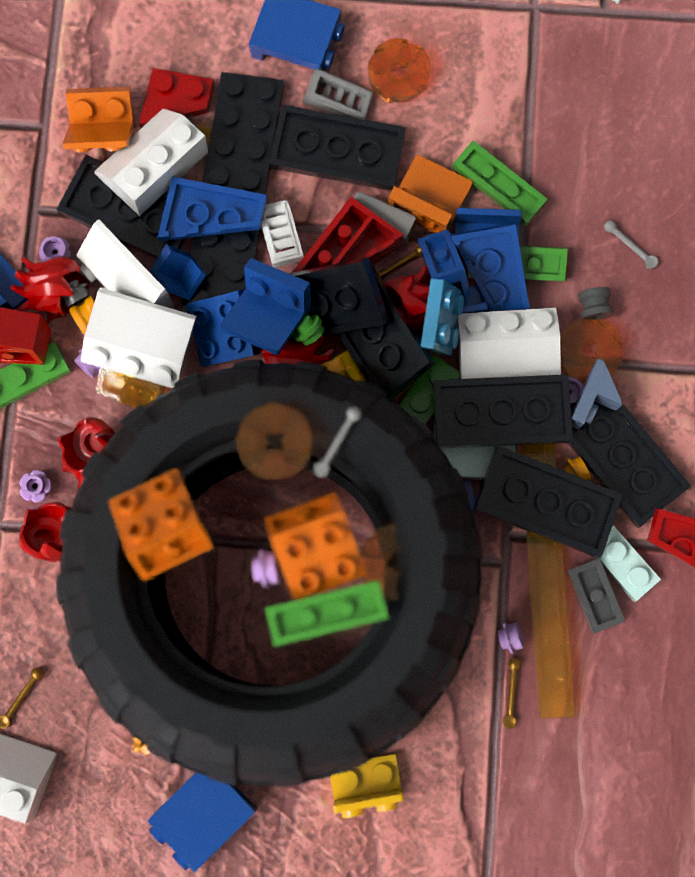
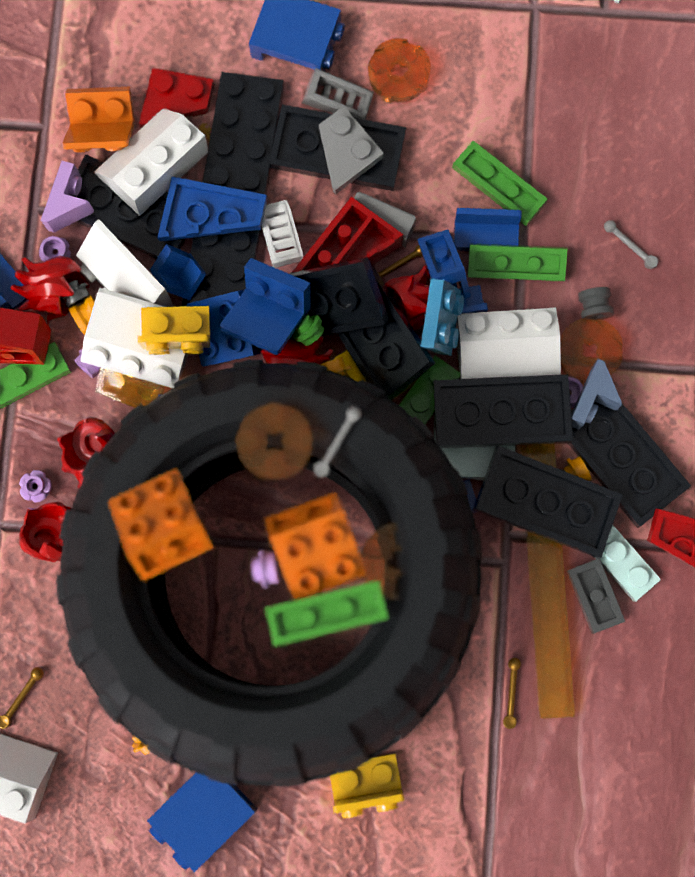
(62, 206): none -> lavender slope
(175, 328): none -> yellow bracket
(347, 149): none -> light grey wing
(430, 194): orange bracket -> none
(496, 265): blue wing -> none
(511, 637): lavender plate -> none

